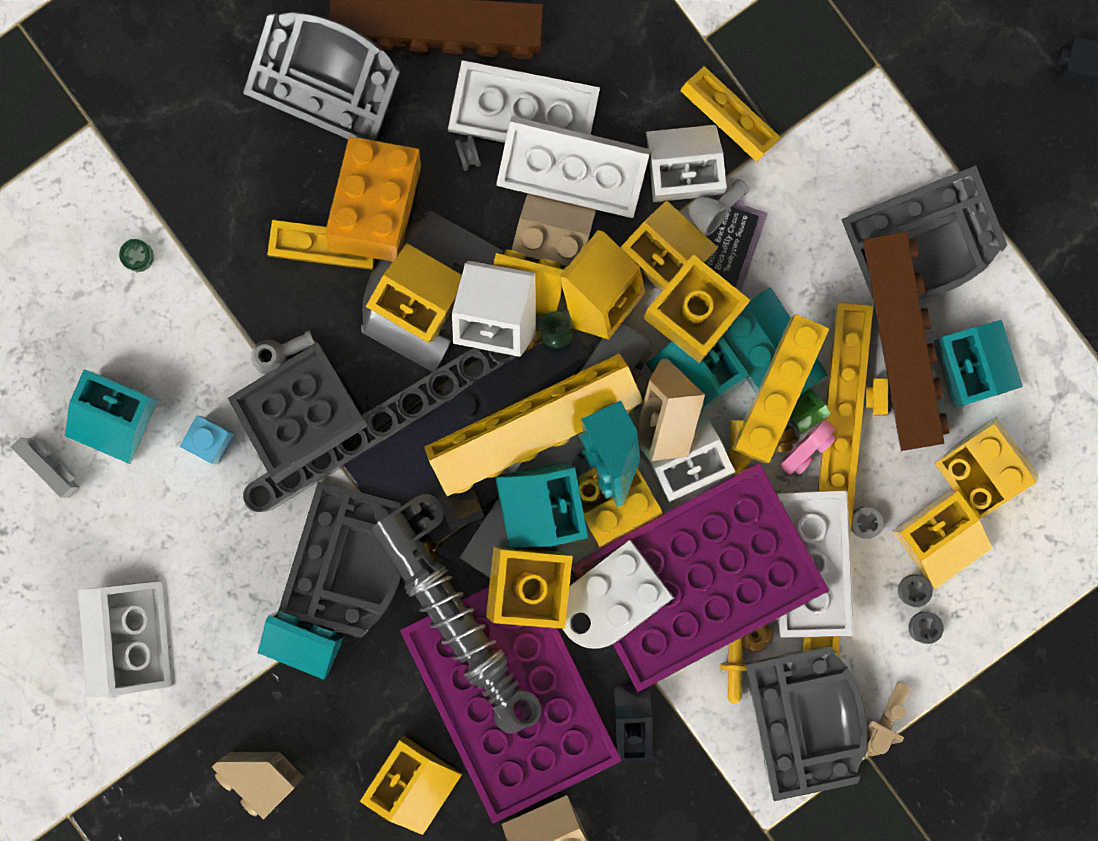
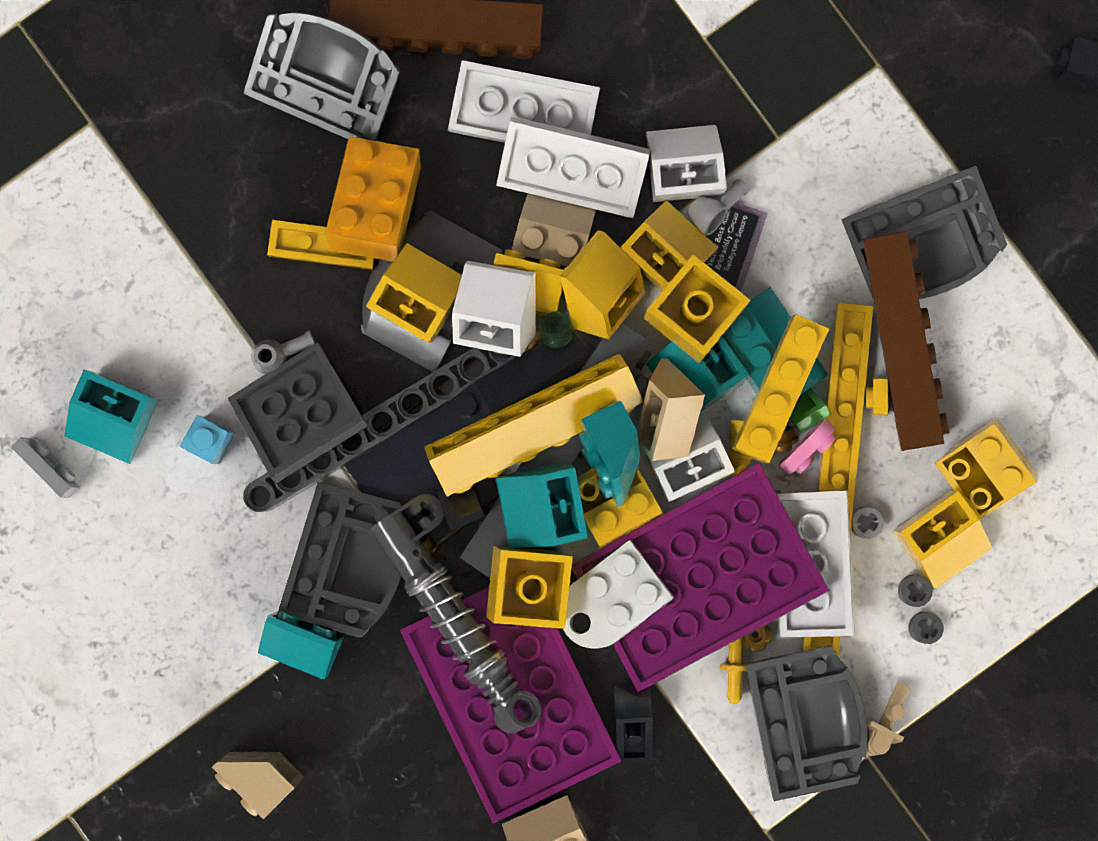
(124, 639): white slope -> none
(138, 266): clear green bush -> none
(411, 786): yellow slope -> none
(468, 153): dark grey bush -> none
(730, 114): yellow plate -> none
(977, 363): teal slope -> none

